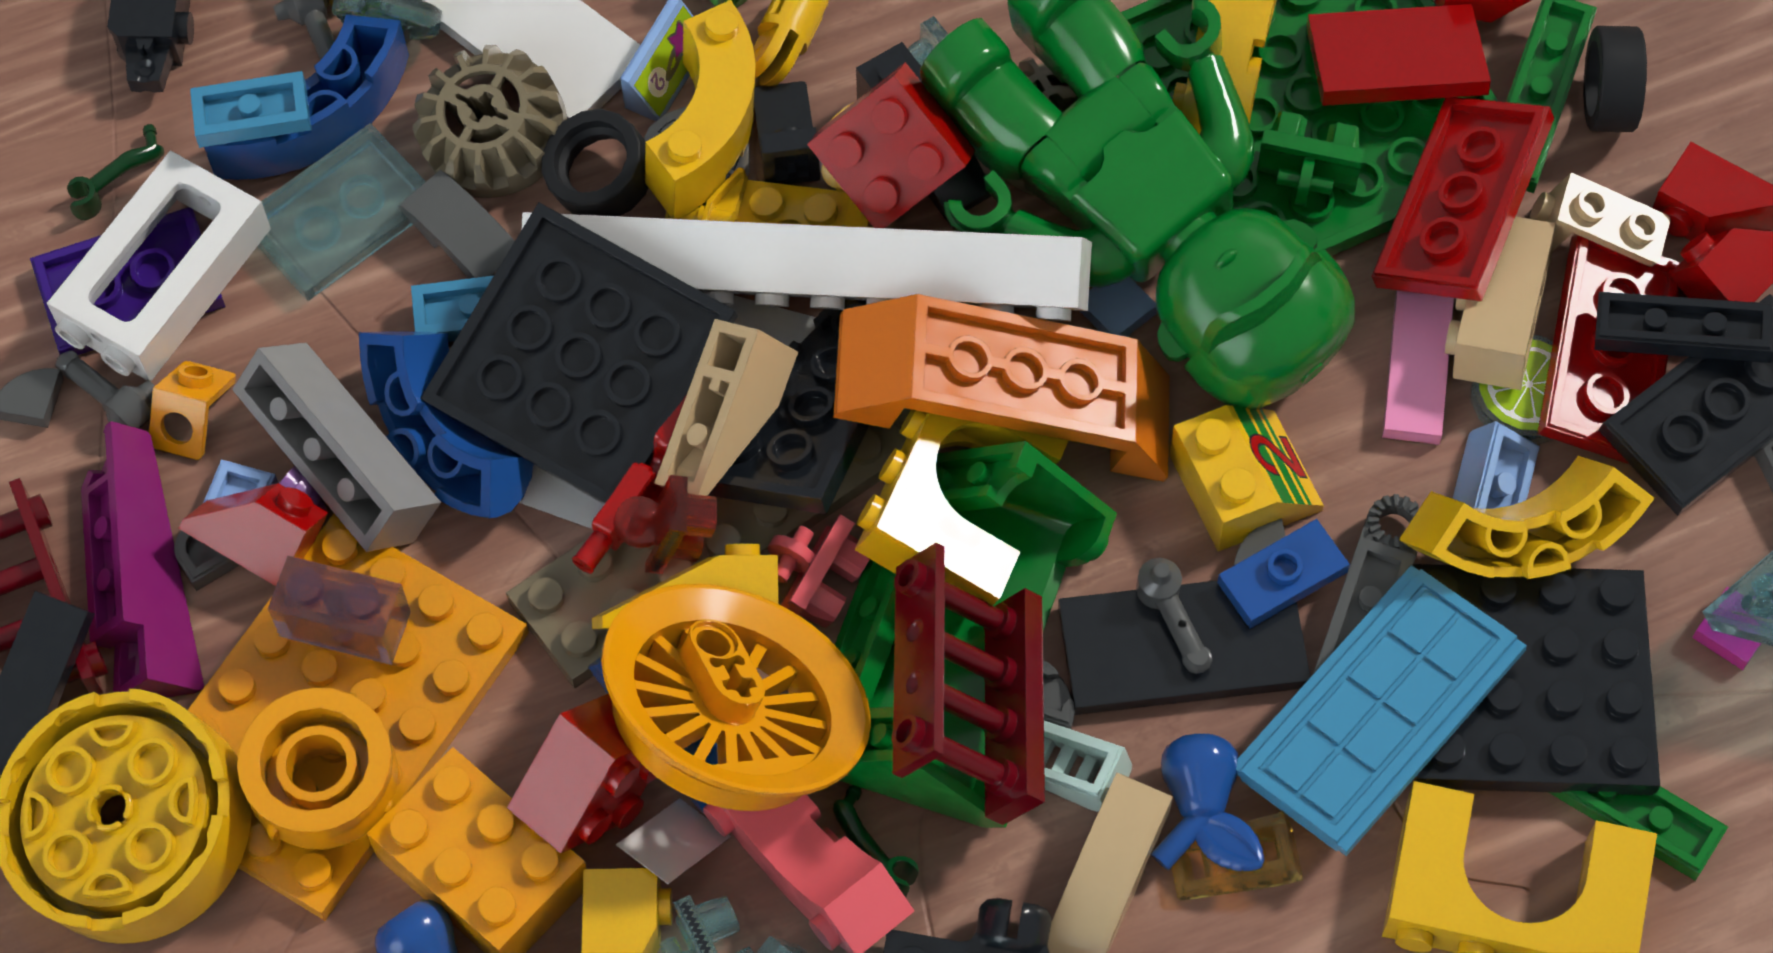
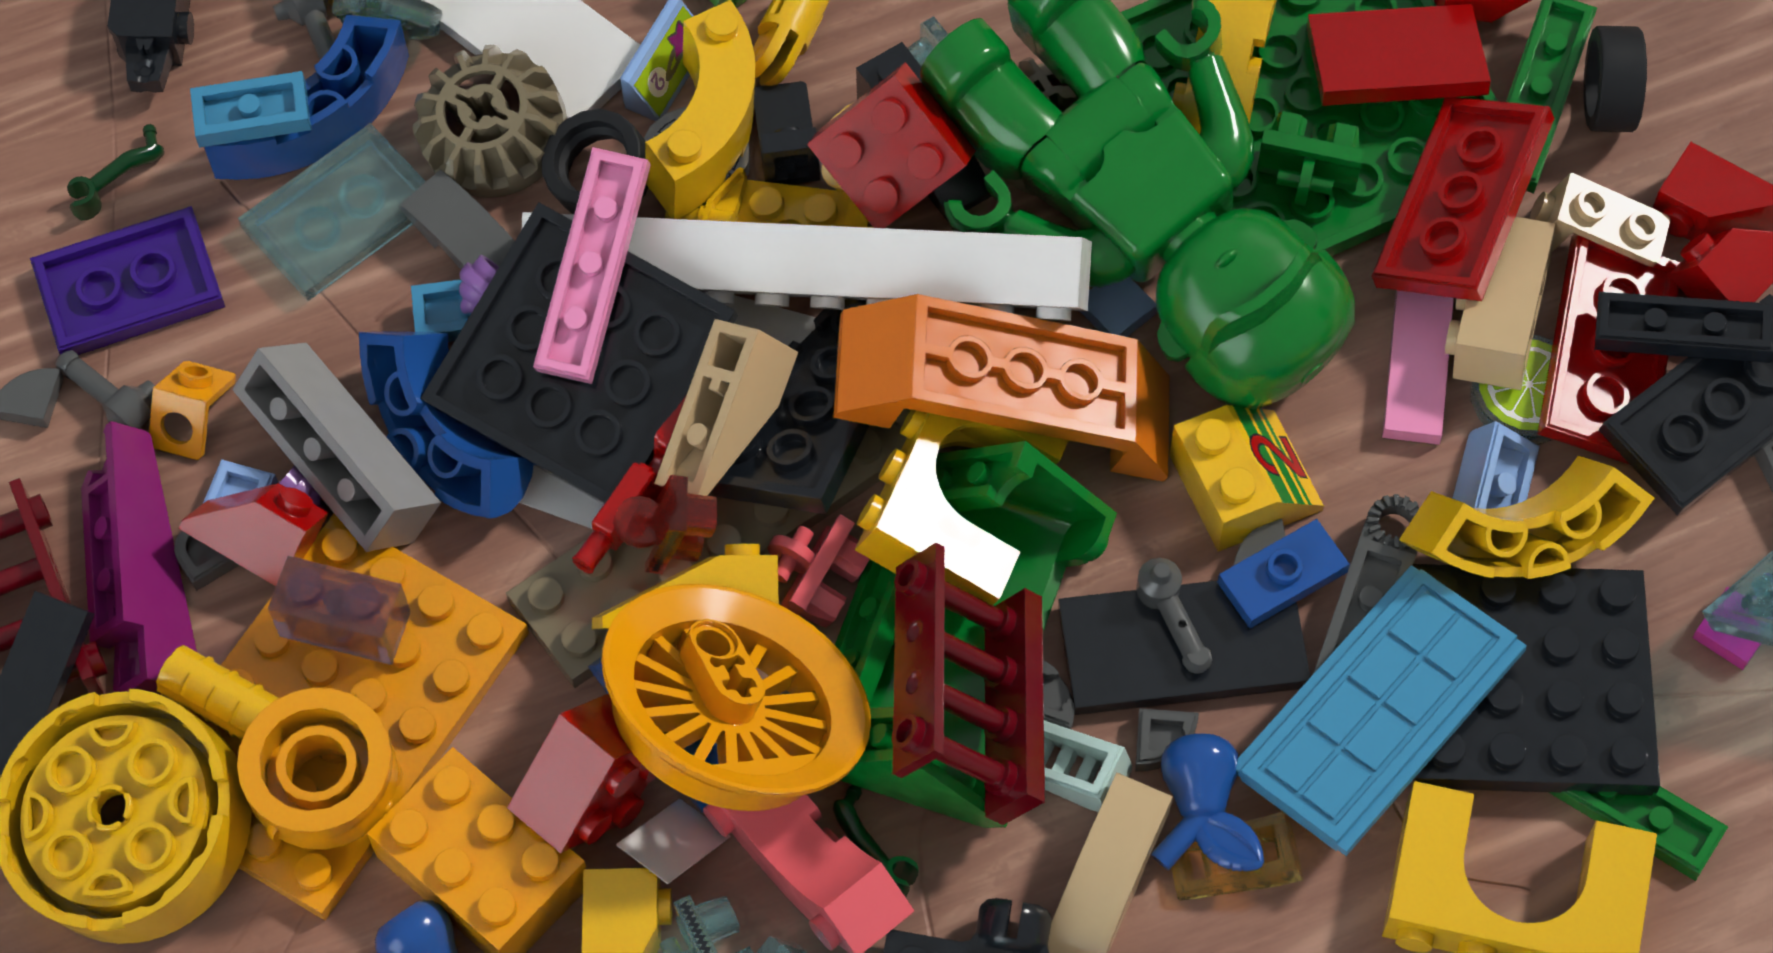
(188, 291): white piece -> none
(212, 690): none -> yellow axle
(474, 282): none -> medium lavender plate
(592, 265): none -> bright pink tile
(1157, 731): none -> dark grey tile

